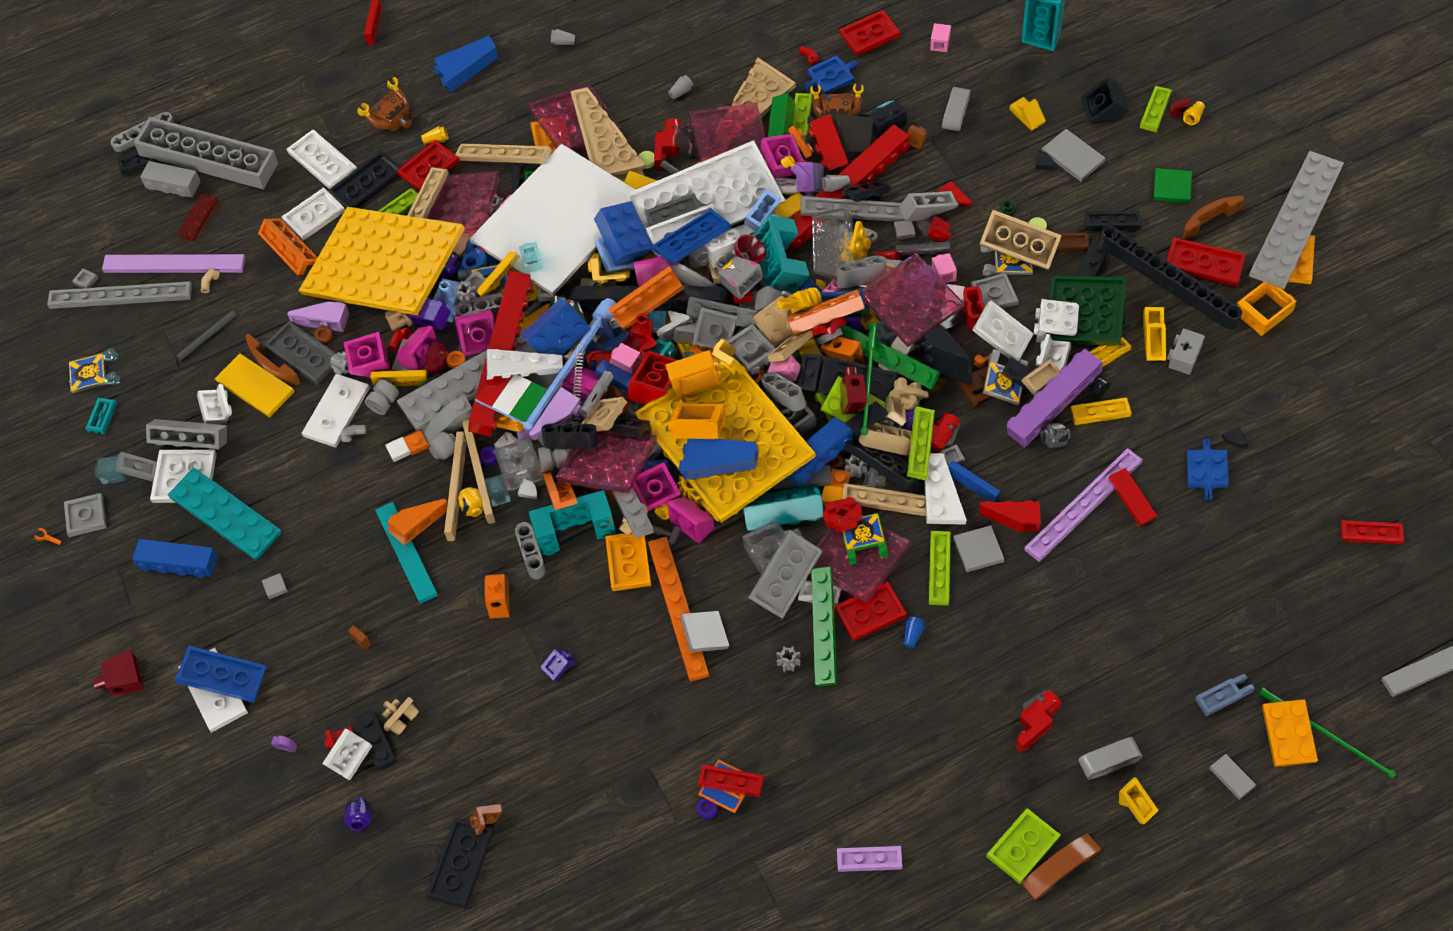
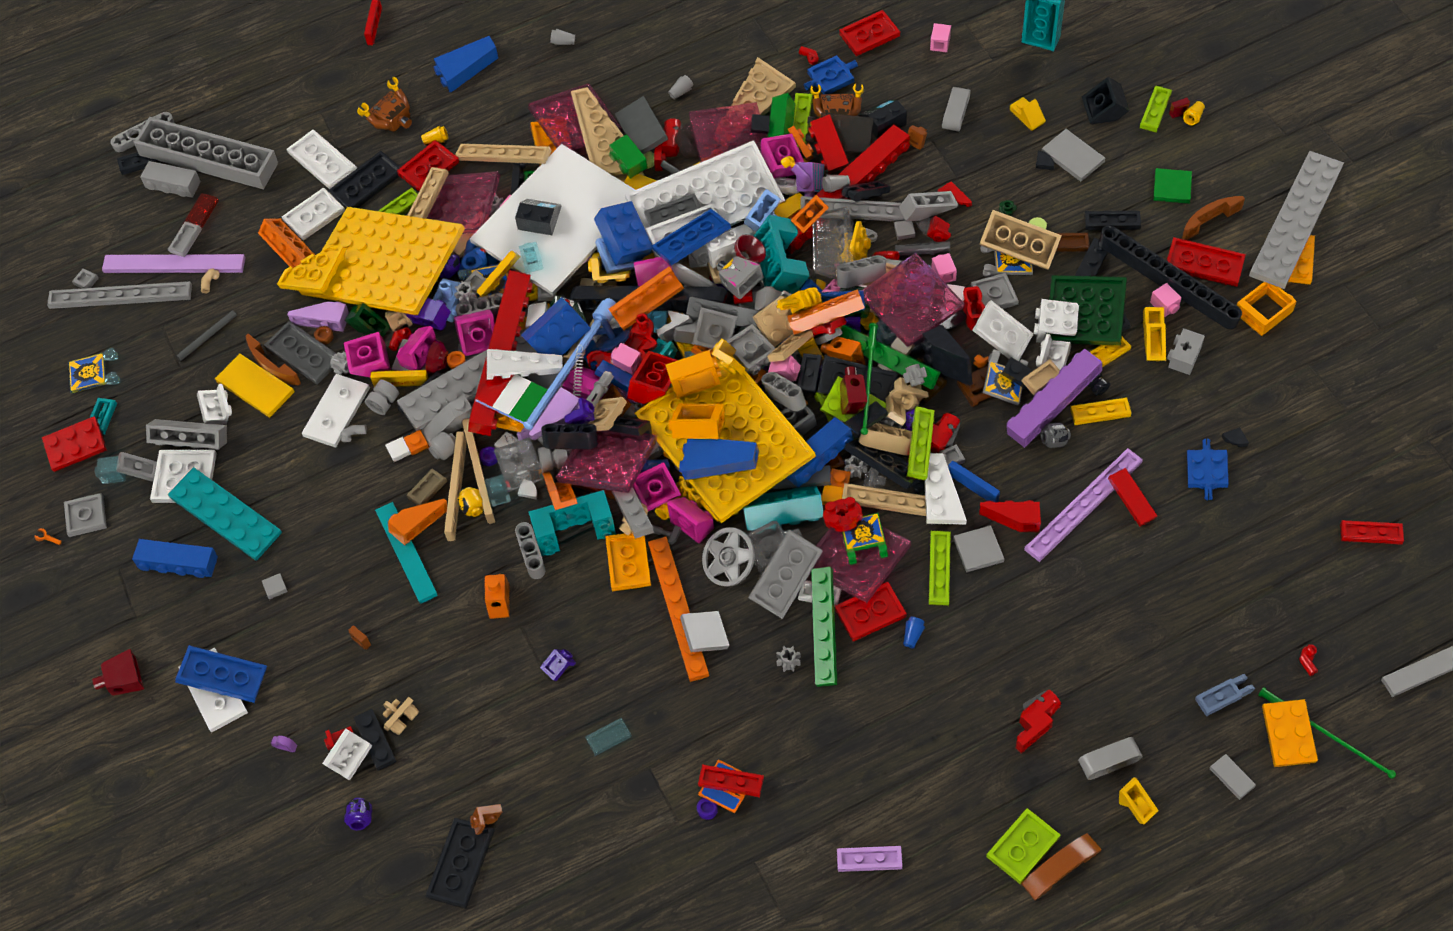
(74, 444): none -> red plate
(184, 239): none -> light grey plate
(314, 271): none -> yellow plate
(366, 320): none -> dark green slope
(427, 487): none -> dark tan plate
(534, 312): none -> white tile
(537, 216): none -> black slope
(583, 415): none -> dark purple bracket
(608, 736): none -> clear light blue tile
(628, 156): none -> green brick
(641, 125): none -> dark grey tile
(728, 557): none -> light grey wheel
(760, 124): none -> black tile
(809, 213): none -> orange slope
(915, 375): none -> light grey gear
(1166, 298): none -> bright pink brick
(1307, 657): none -> red arm

